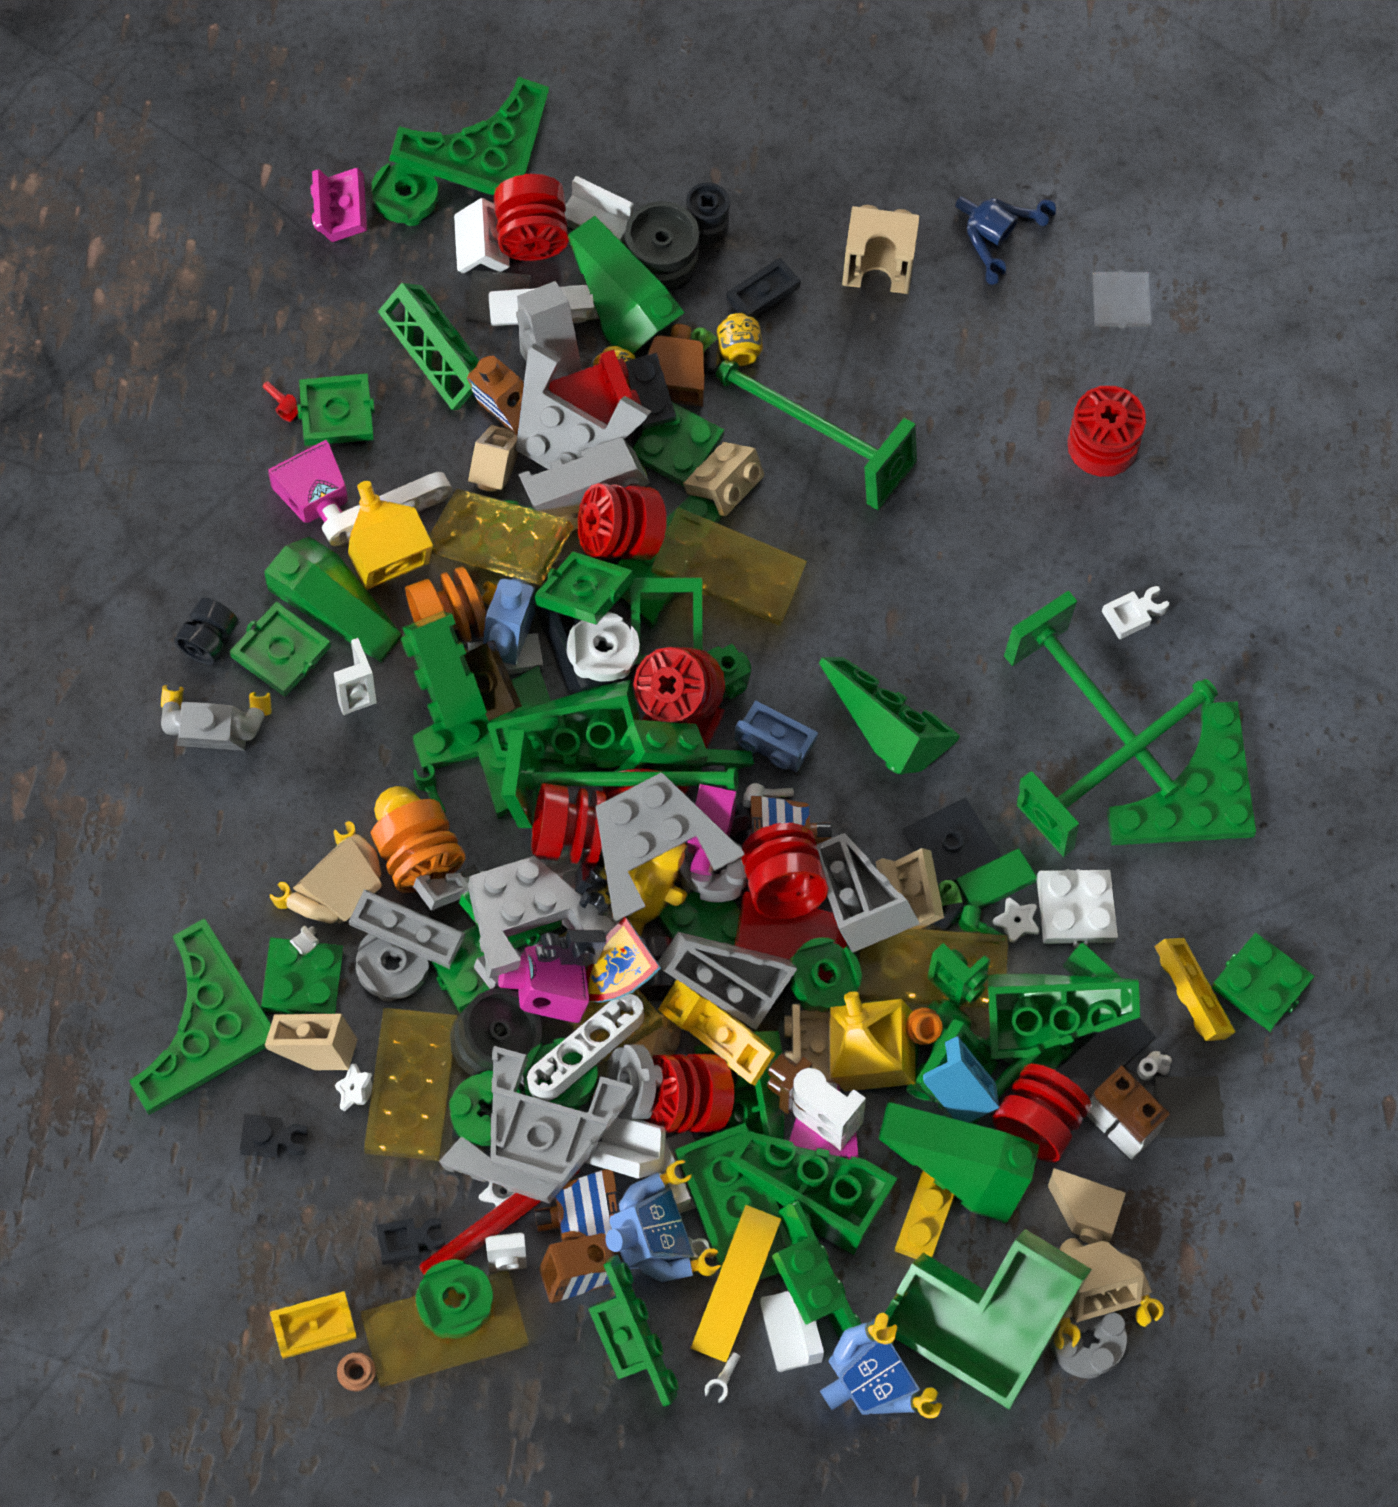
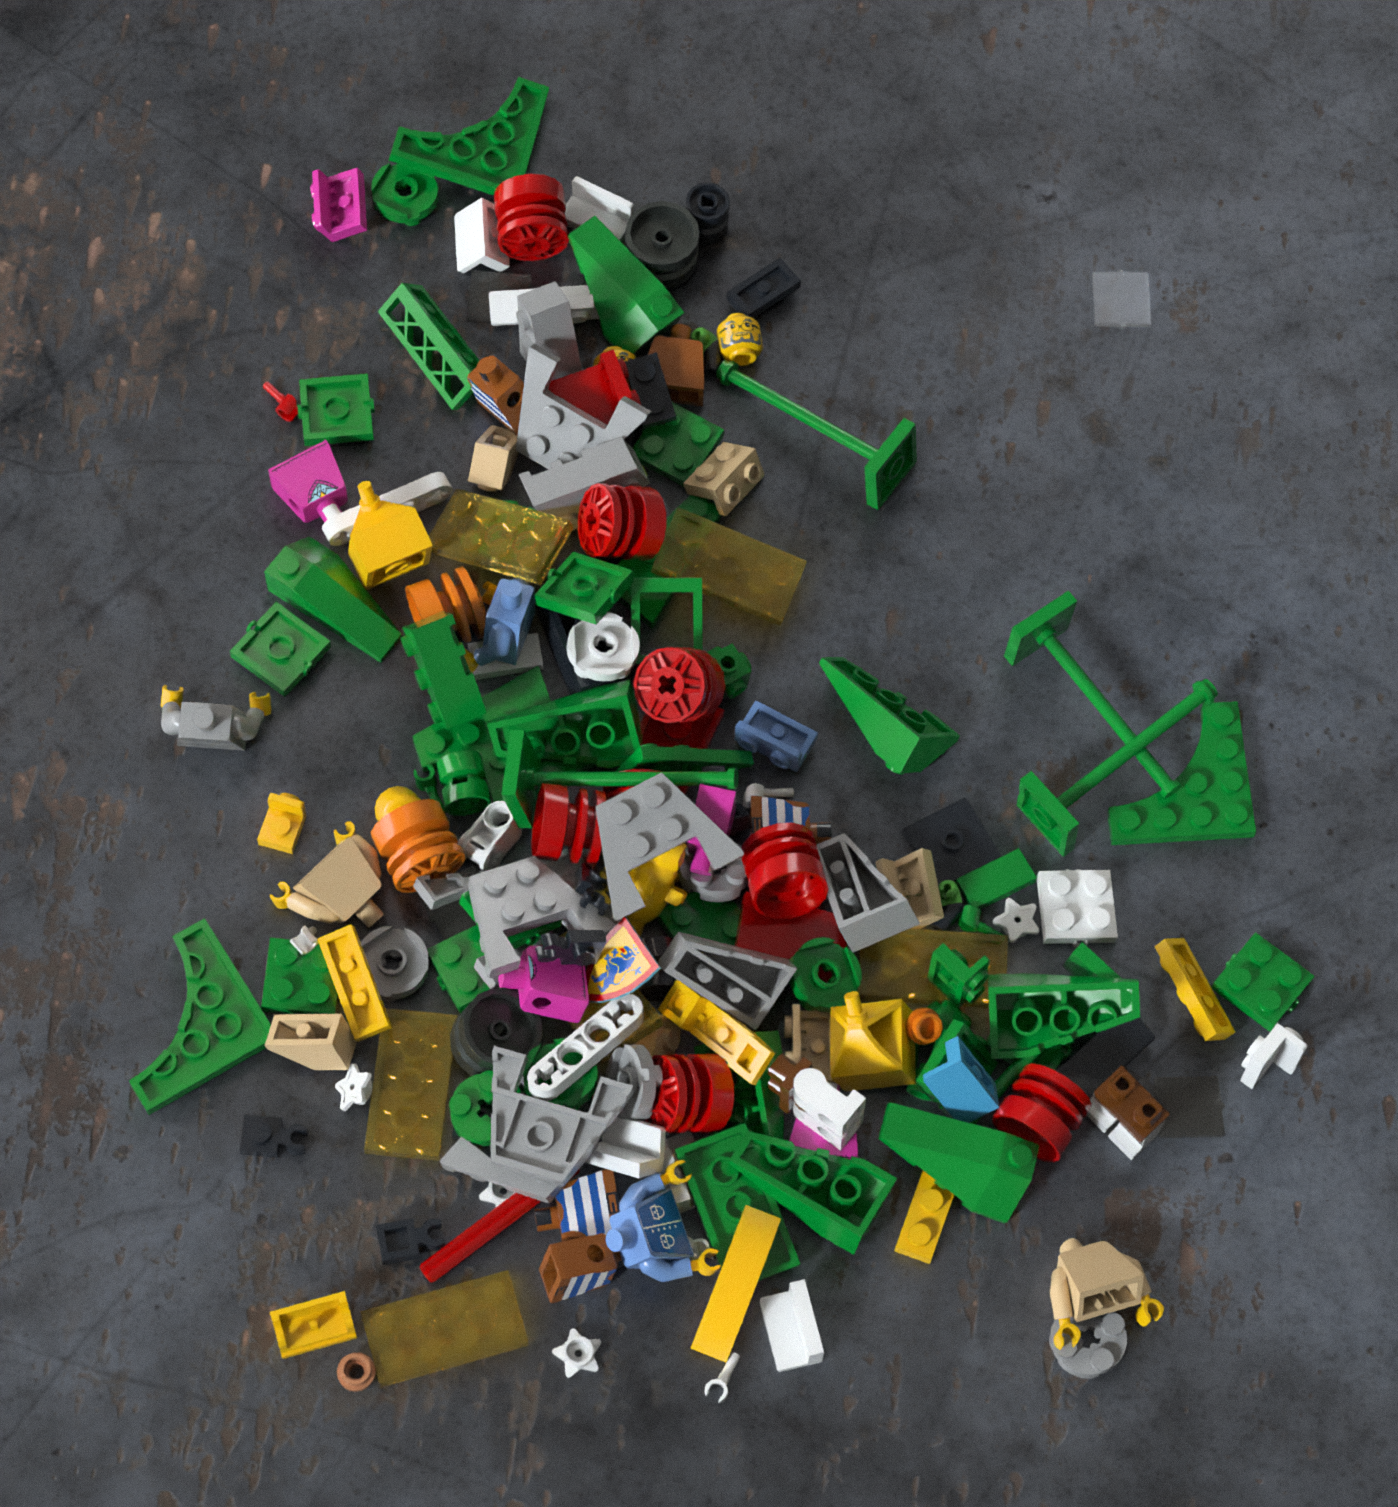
(209, 627): black wheel -> none
(282, 822): none -> yellow bracket
(354, 983): none -> yellow plate
(355, 683): white panel -> none
(407, 929): light grey tile -> none
(445, 1319): green plate -> none
(463, 783): none -> green wheel
(487, 842): none -> white piece
(492, 680): dark brown plate -> none
(506, 1252): white plate -> none
(578, 1343): none -> white plate
(627, 1335): green bracket -> none
(665, 743): green bracket -> none
(809, 1275): green bracket -> none
(875, 1374): torso -> none
(883, 243): tan piece -> none
(992, 1334): piece -> none
(995, 222): dark blue piece -> none
(1086, 1205): tan slope -> none
(1106, 430): red wheel -> none
(1132, 614): white plate -> none
(1154, 1063): white arm -> none
(1281, 1046): none -> white bracket

